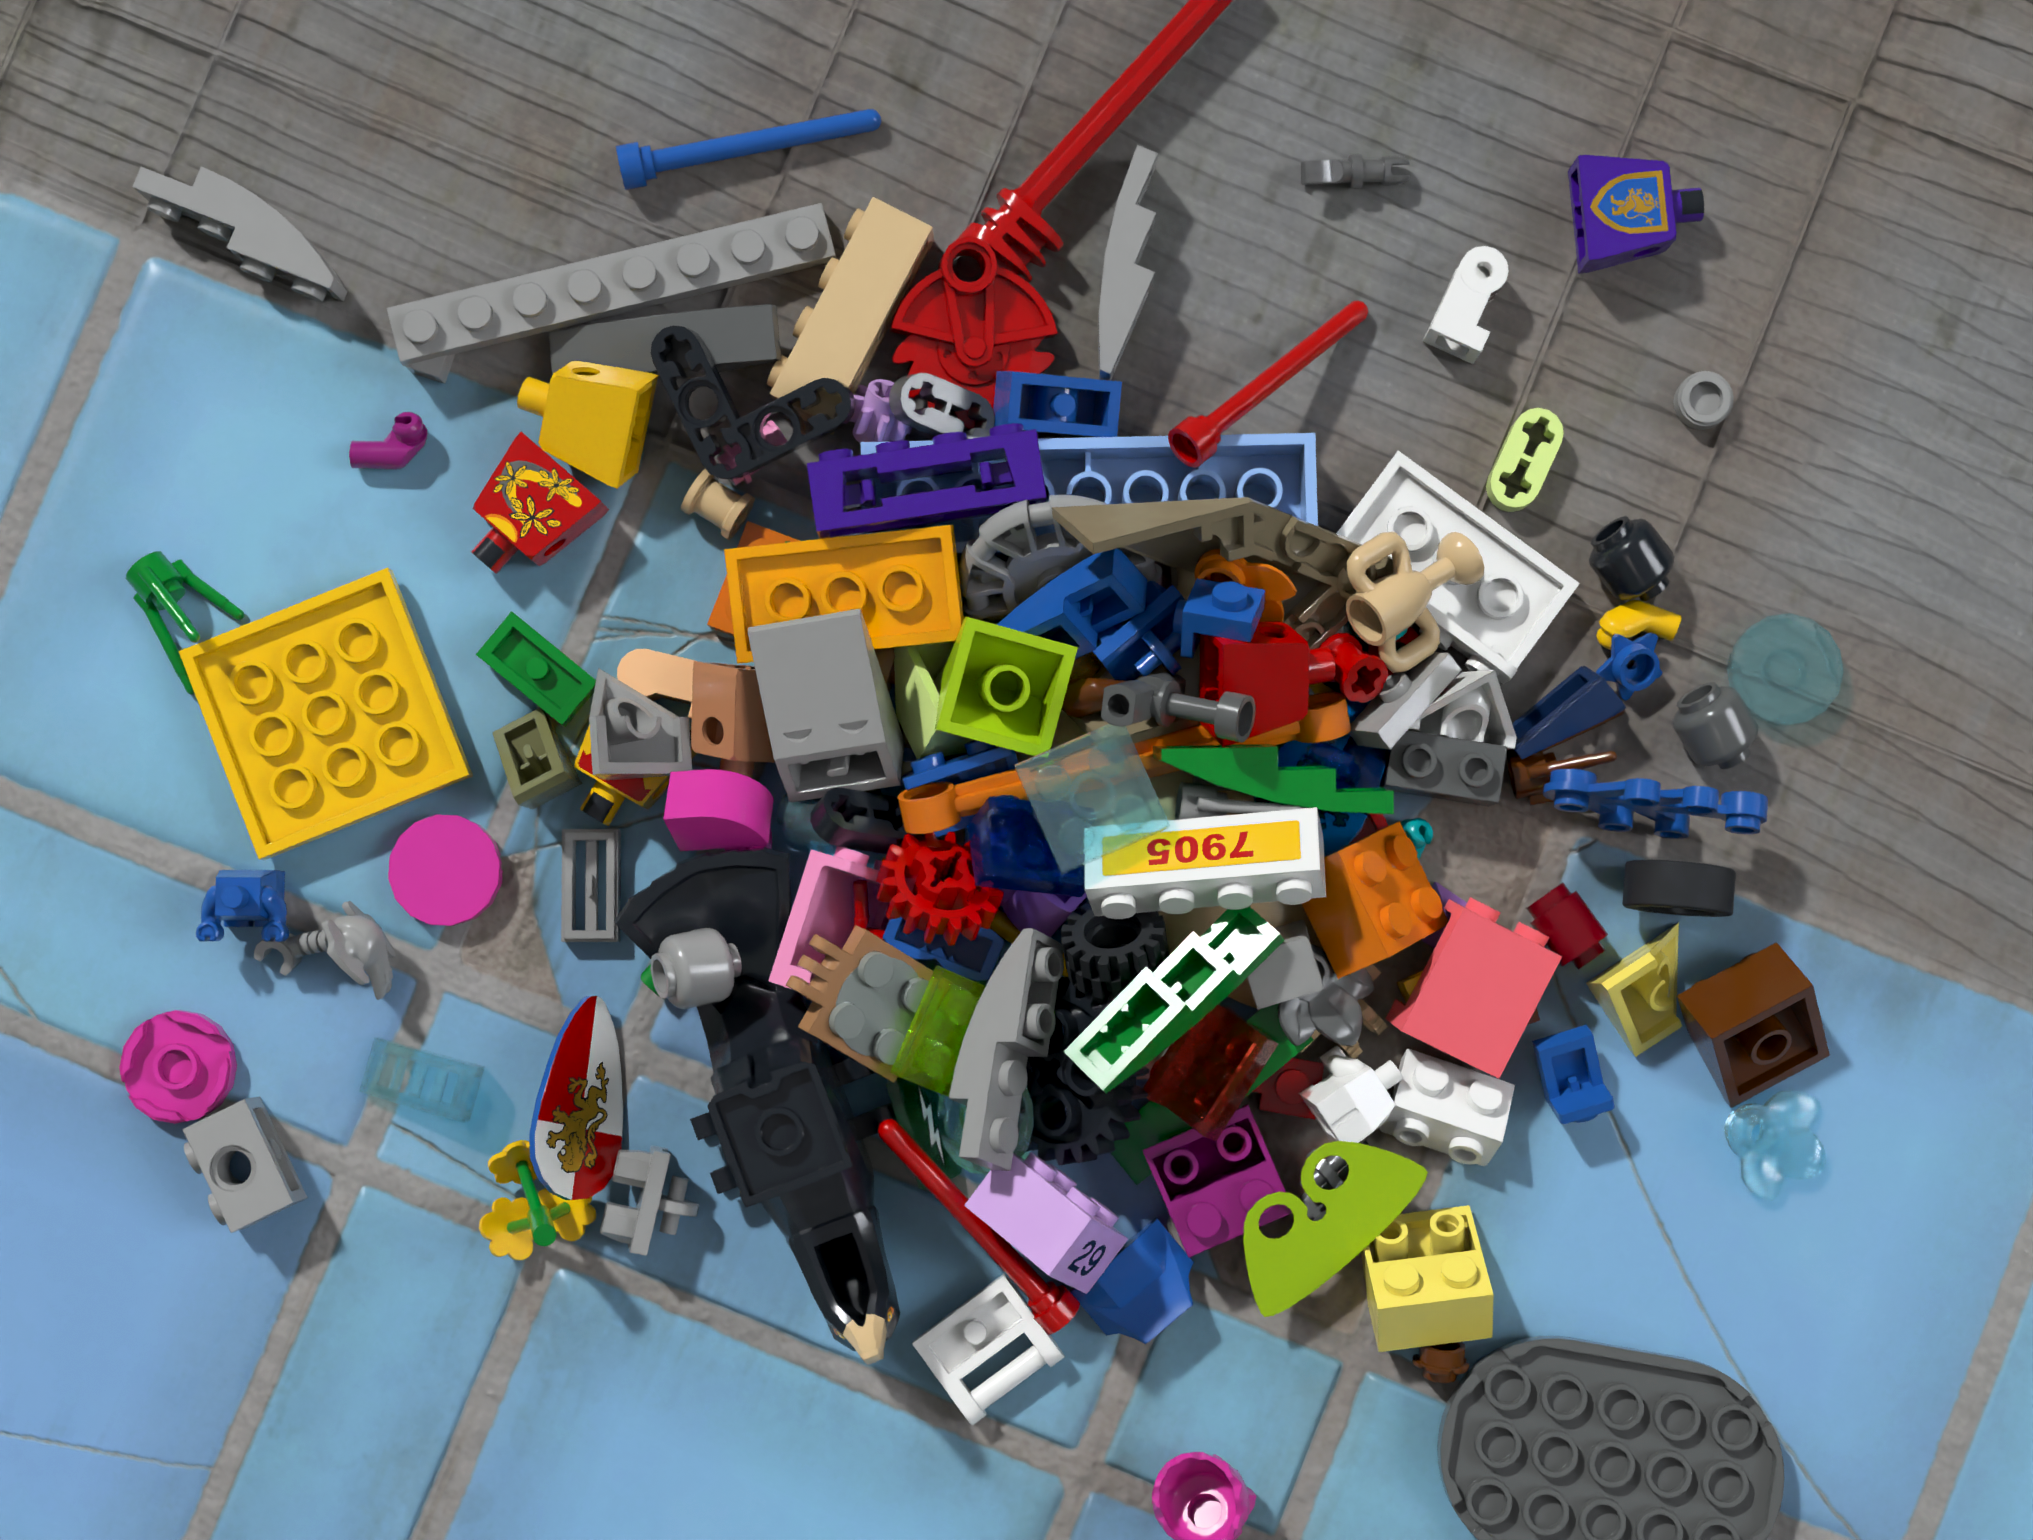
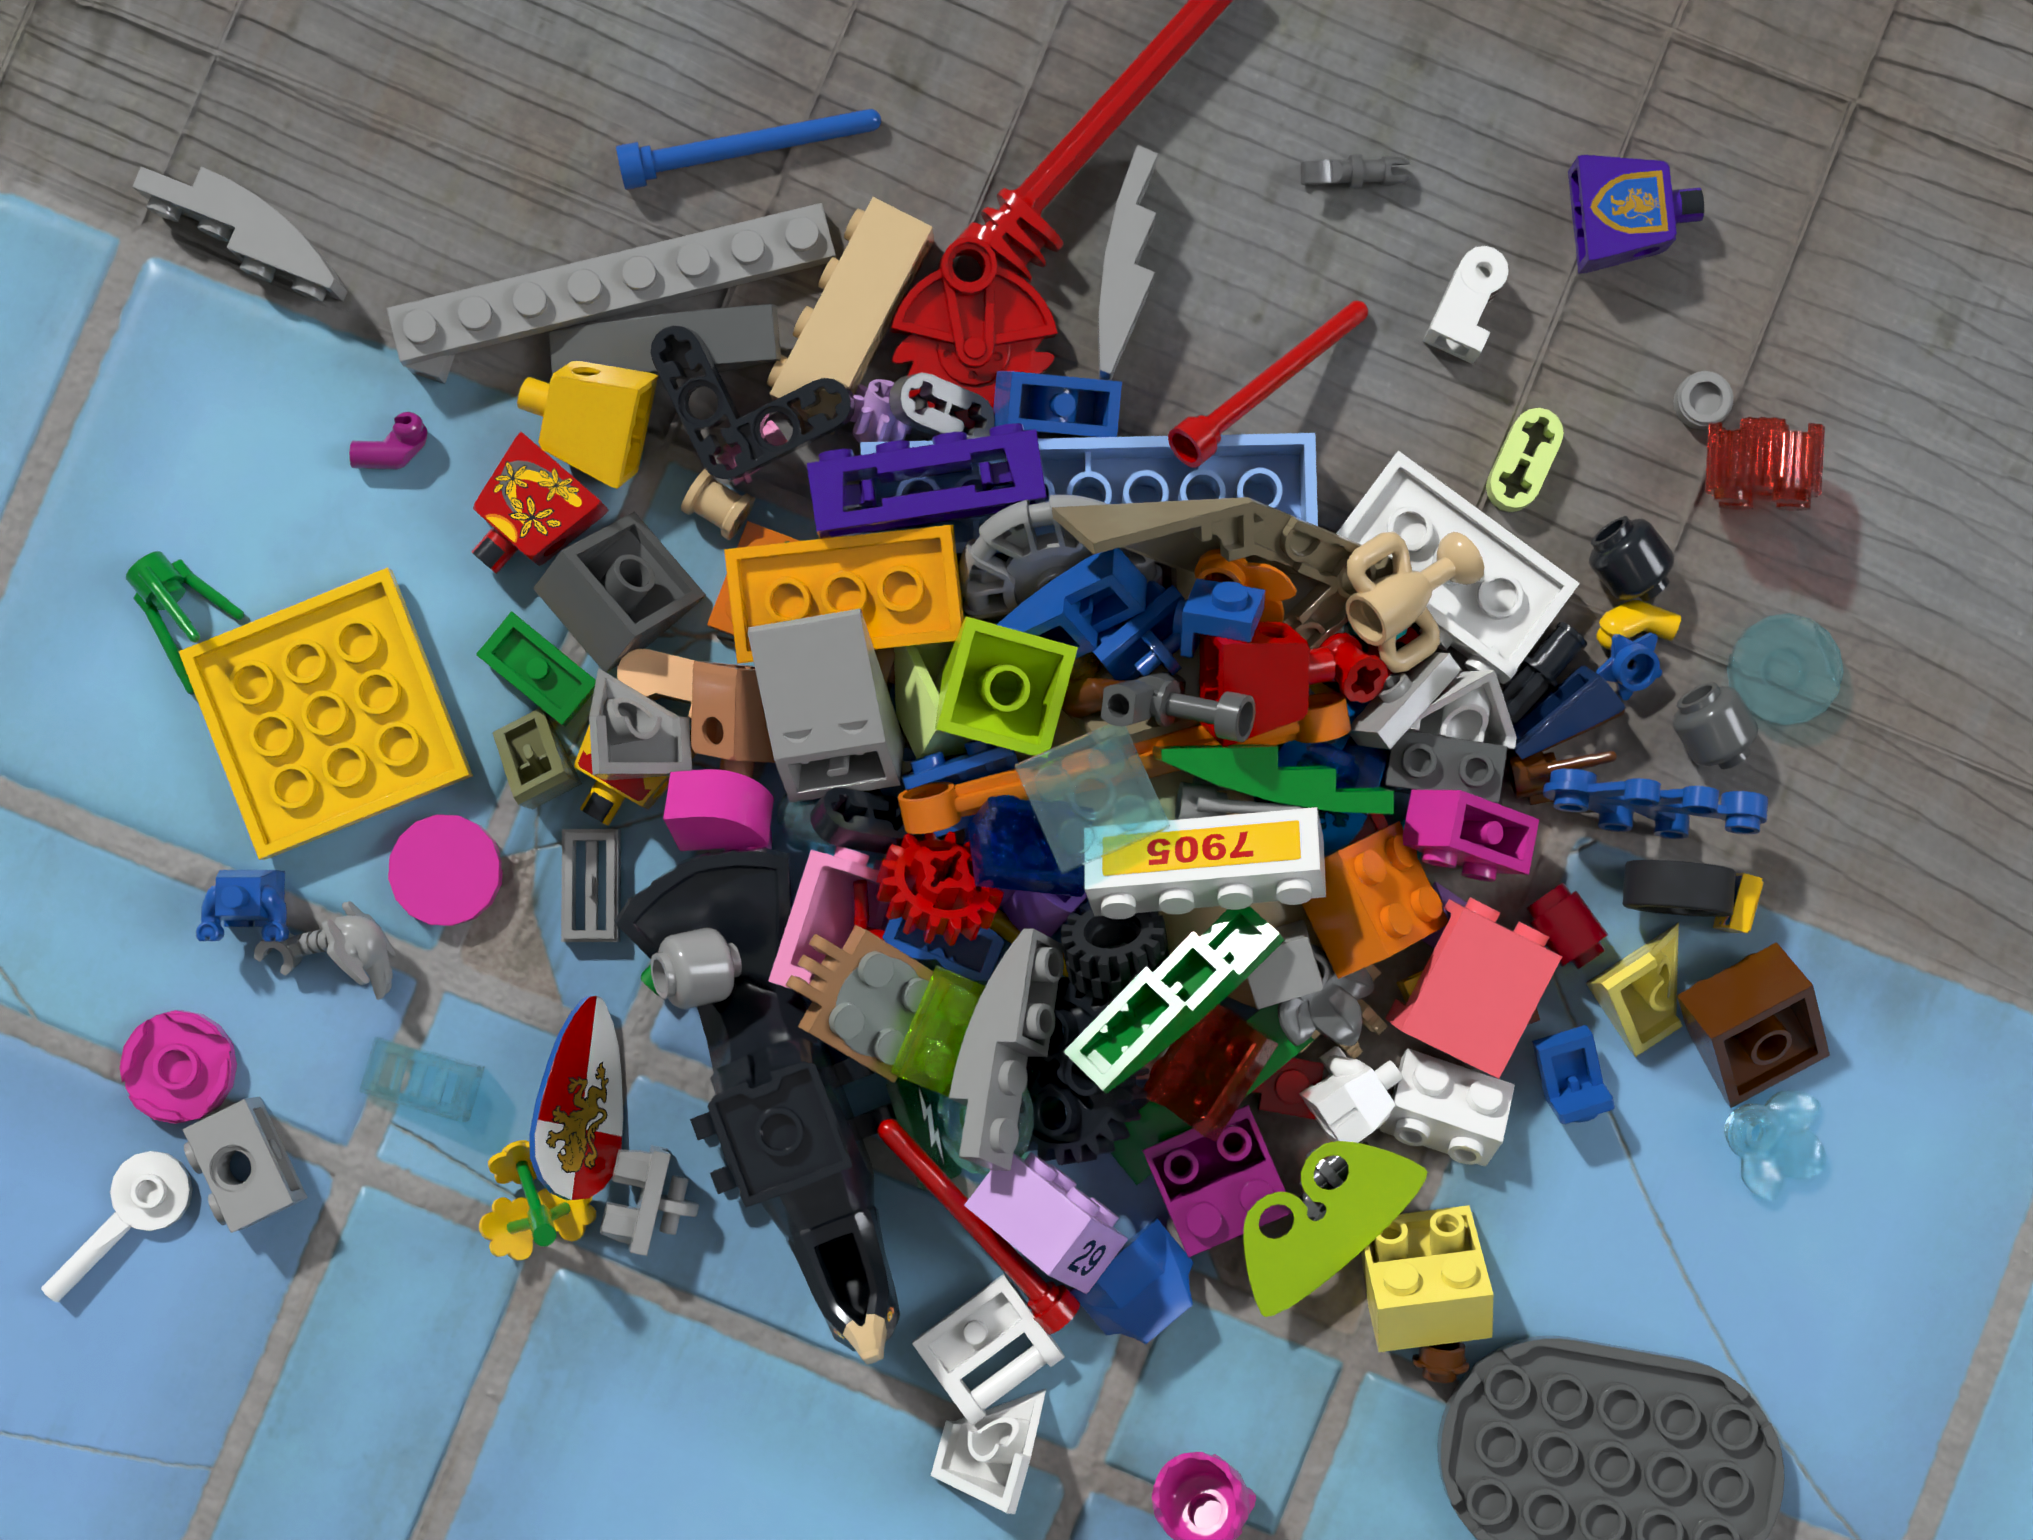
(147, 1194): none -> white piece
(618, 590): none -> dark grey slope
(993, 1454): none -> white slope
(1470, 833): none -> dark pink brick
(1542, 670): none -> black axle
(1745, 904): none -> yellow tile
(1764, 464): none -> clear red brick

